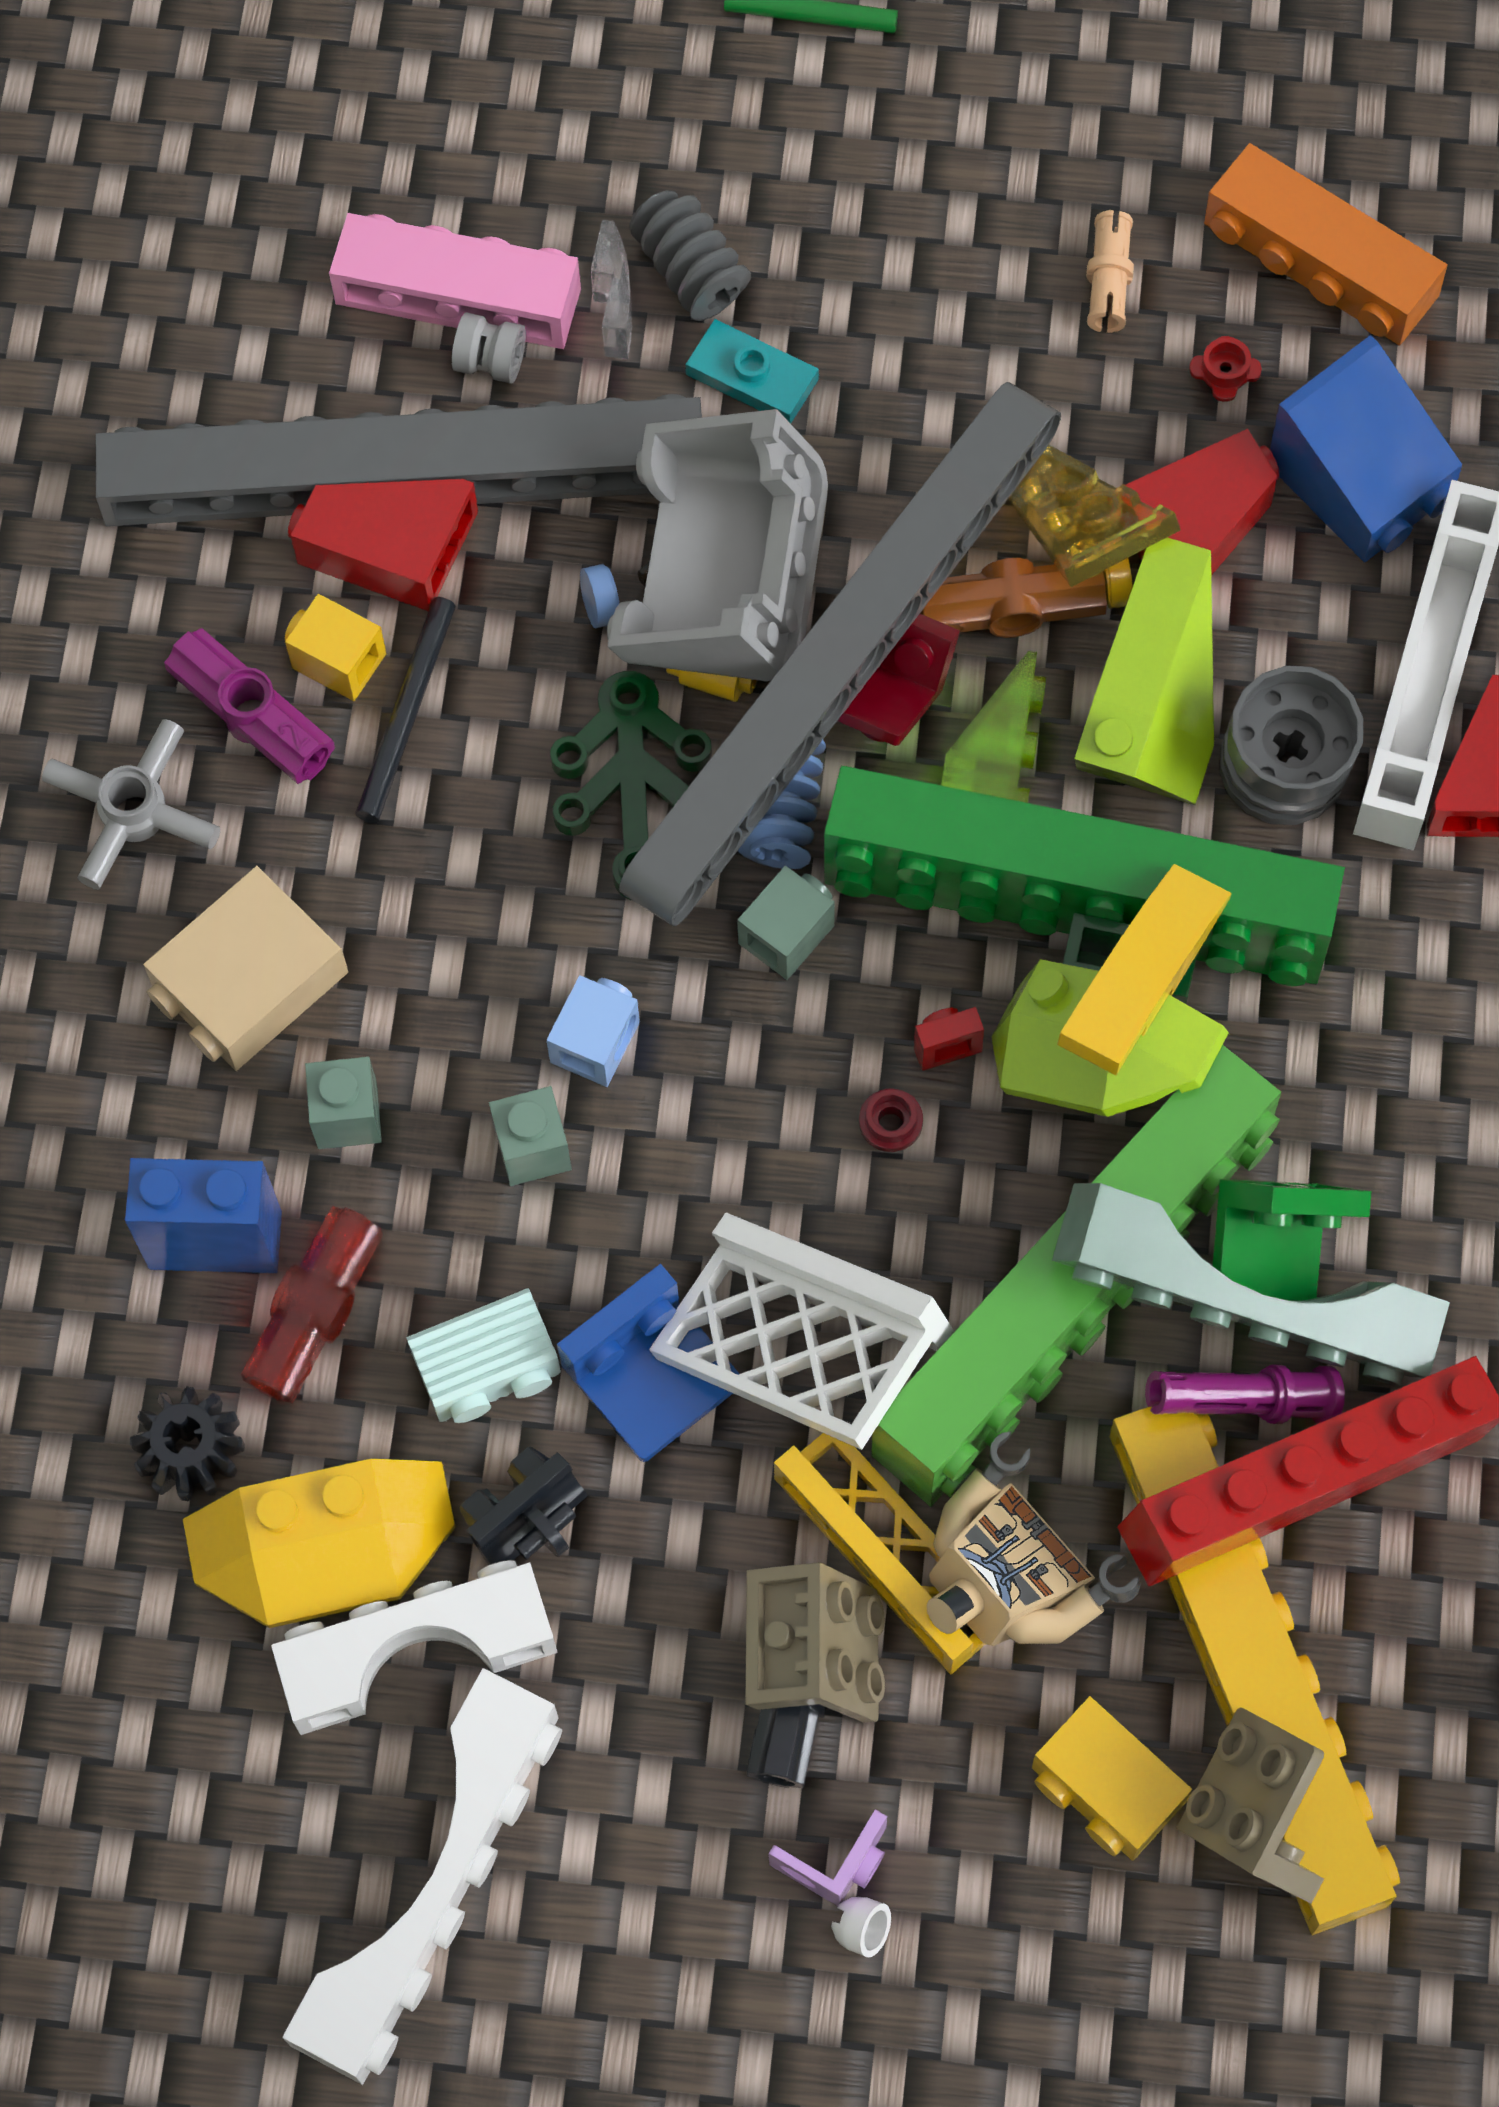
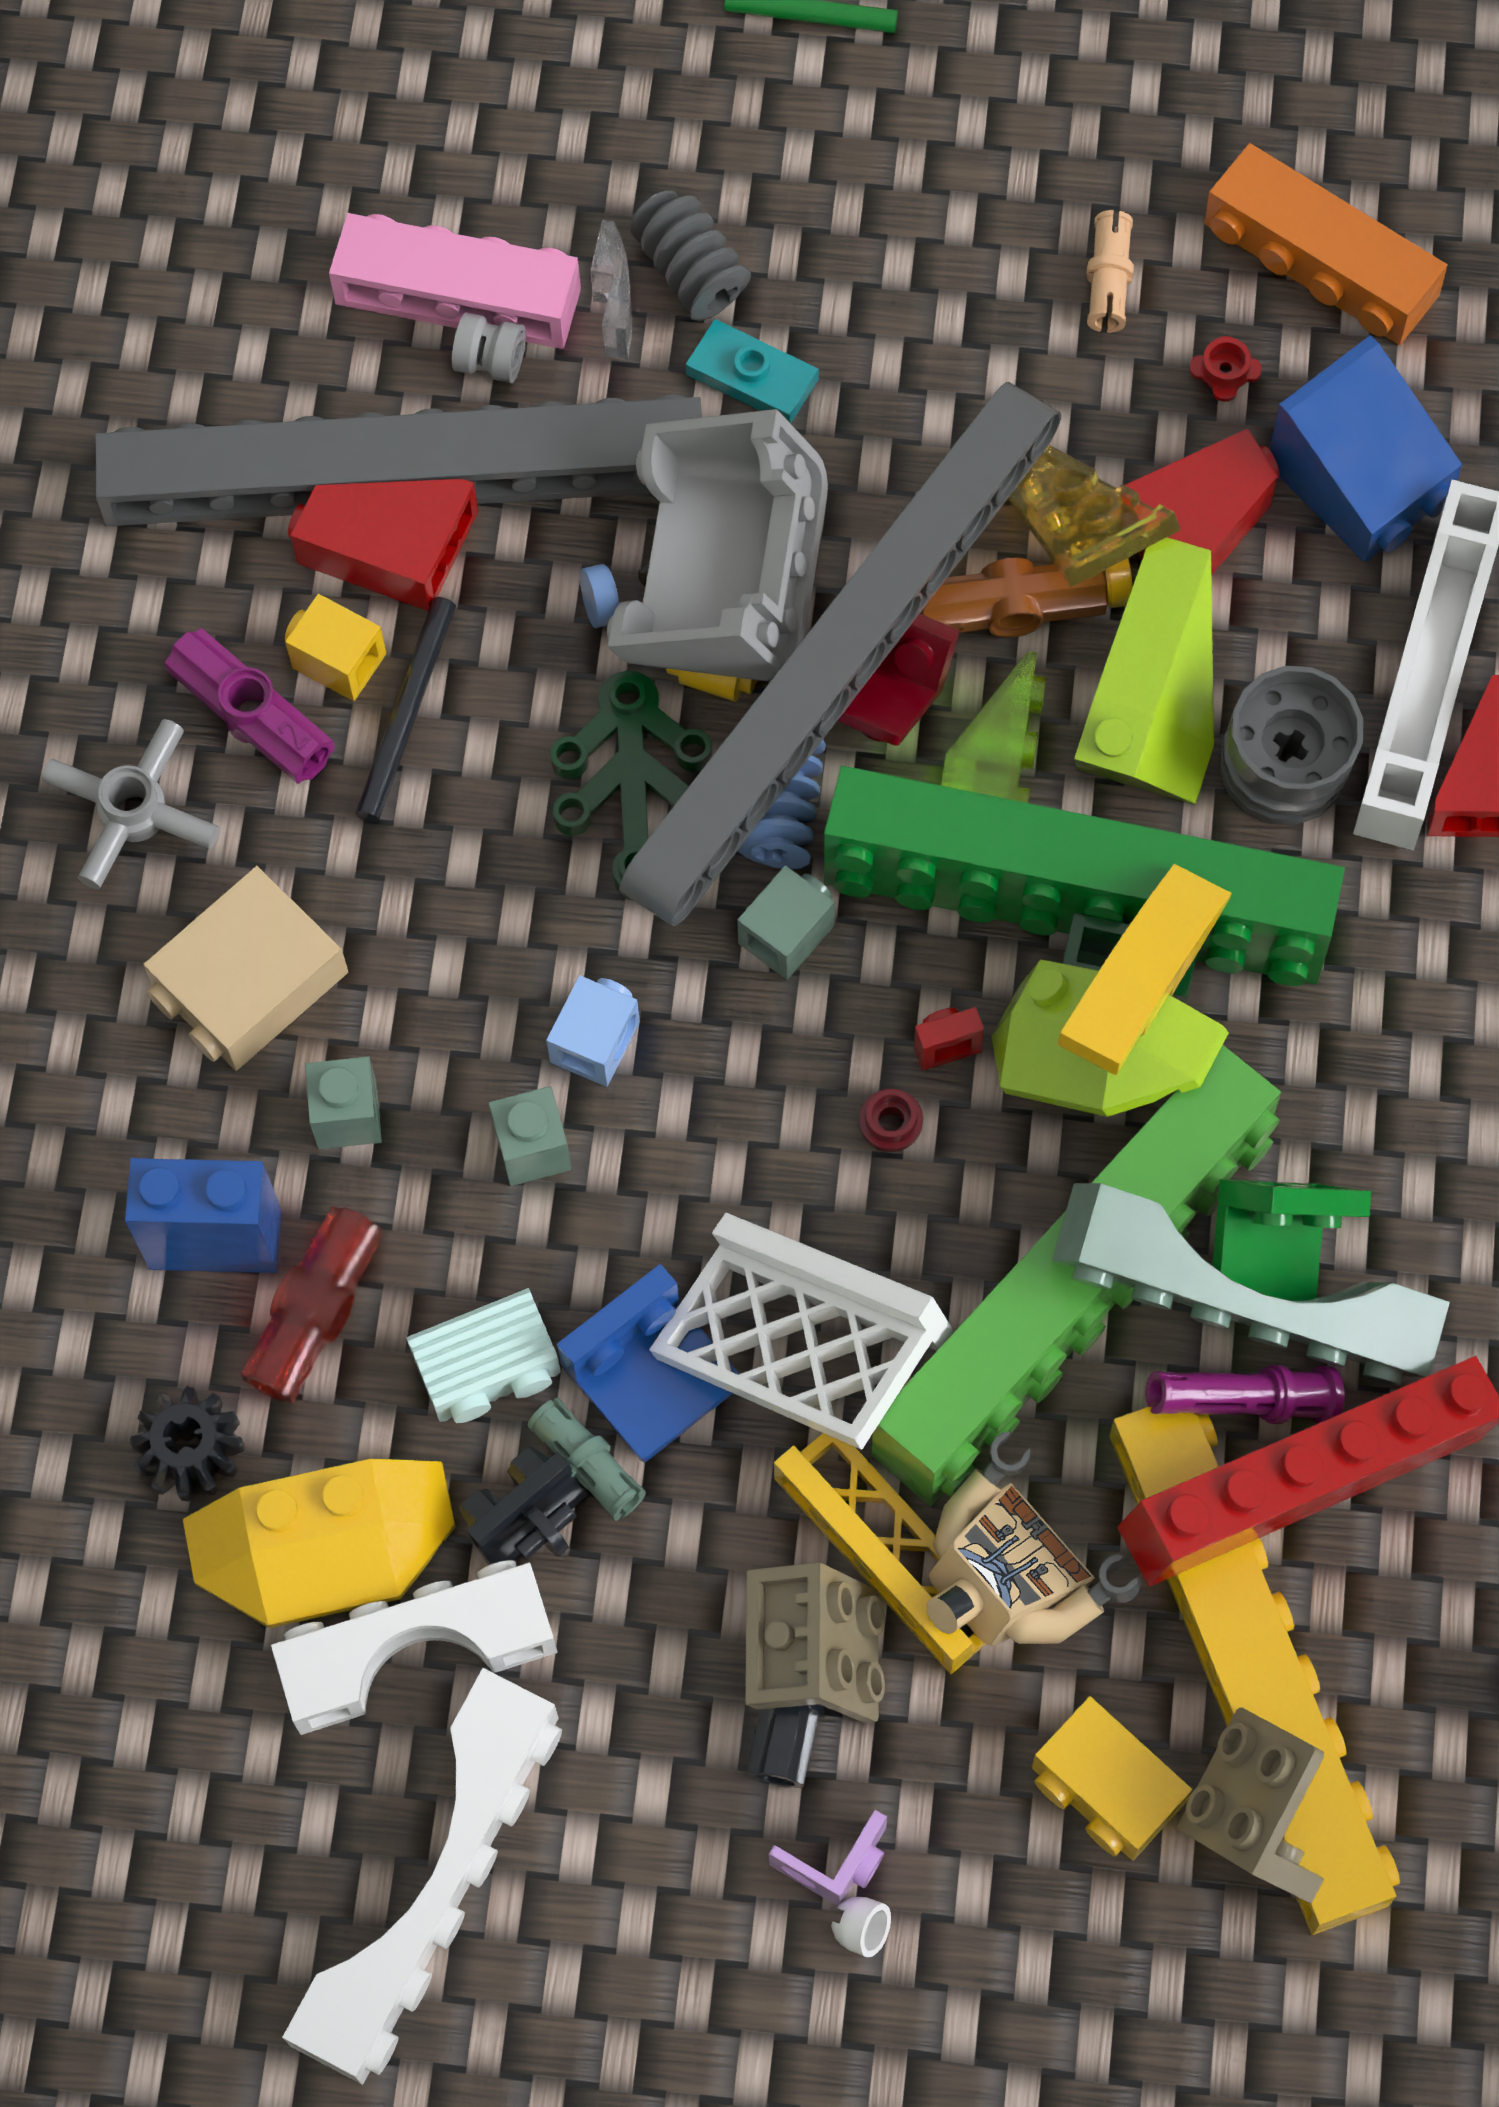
(588, 1458): none -> sand green pin

